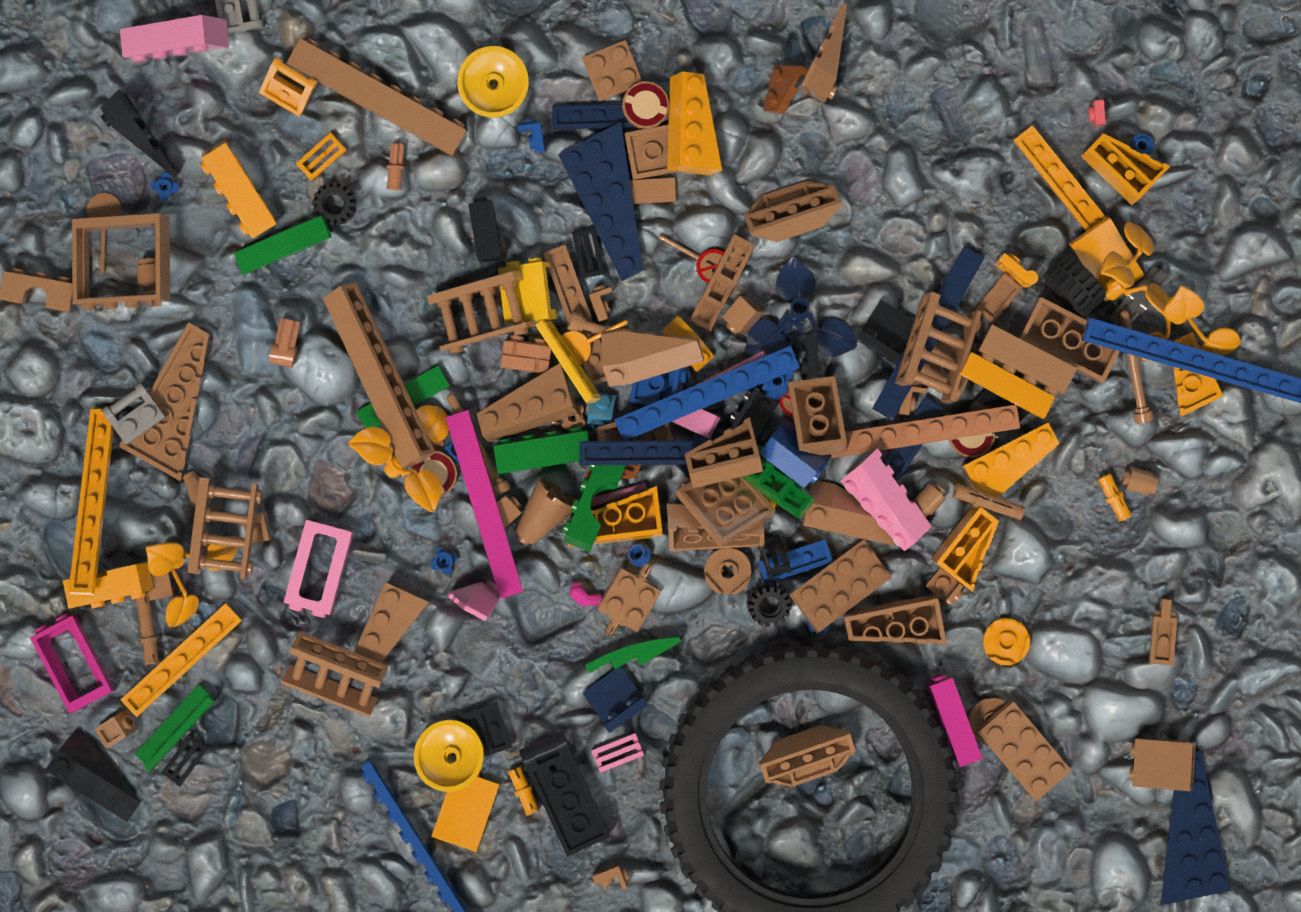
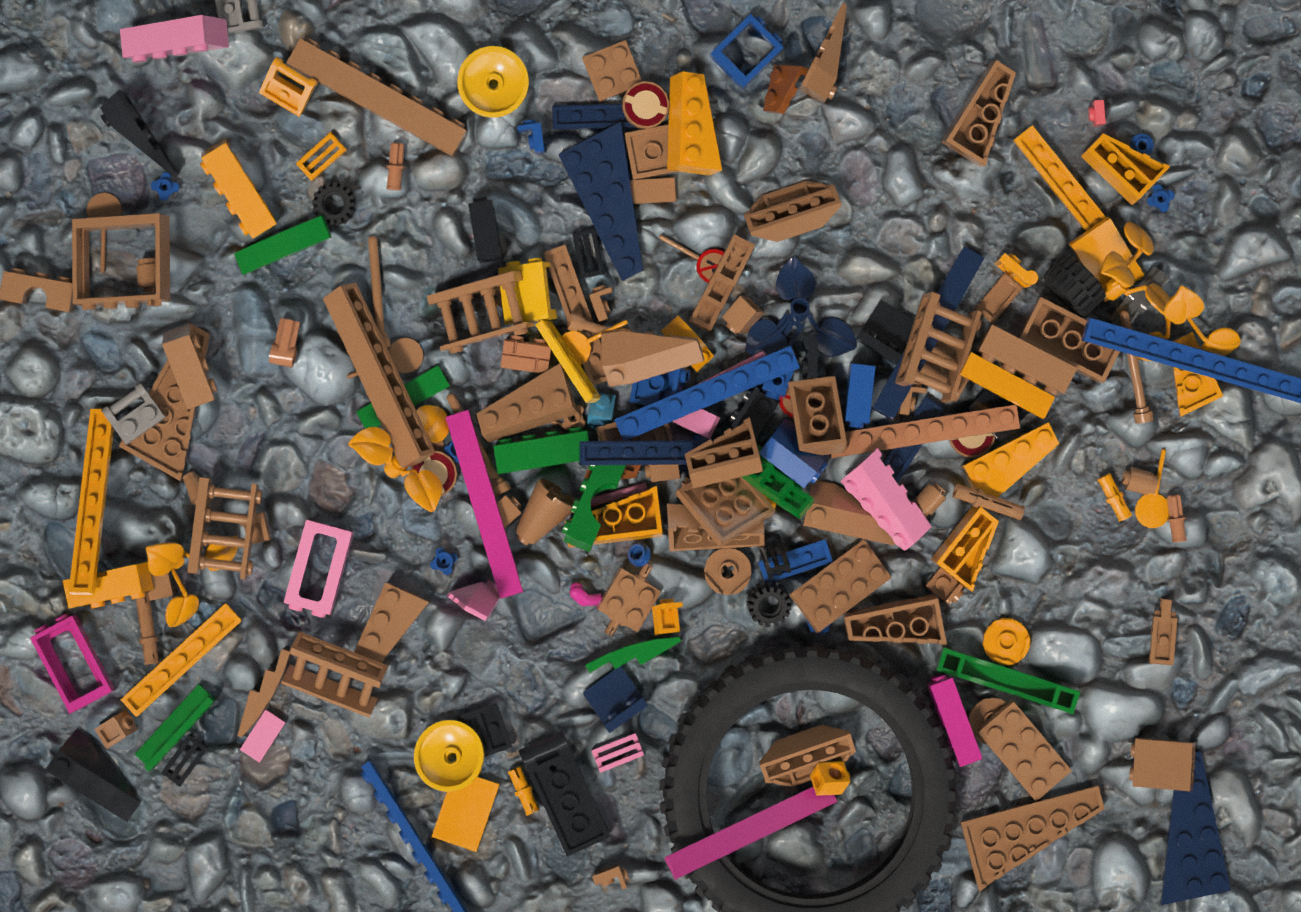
(189, 366): none -> medium nougat wedge
(260, 699): none -> medium nougat slope
(263, 735): none -> bright pink tile
(376, 288): none -> medium nougat piece
(405, 354): none -> medium nougat piece
(662, 472): none -> medium nougat brick
(666, 617): none -> light orange bracket
(729, 68): none -> blue window
(747, 832): none -> dark pink tile
(830, 778): none -> light orange brick
(858, 395): none -> blue brick
(979, 117): none -> medium nougat wedge
(1007, 680): none -> green arch
(1016, 834): none -> medium nougat wing
(1153, 508): none -> light orange piece
(1155, 202): none -> blue plate
(1176, 518): none -> nougat axle

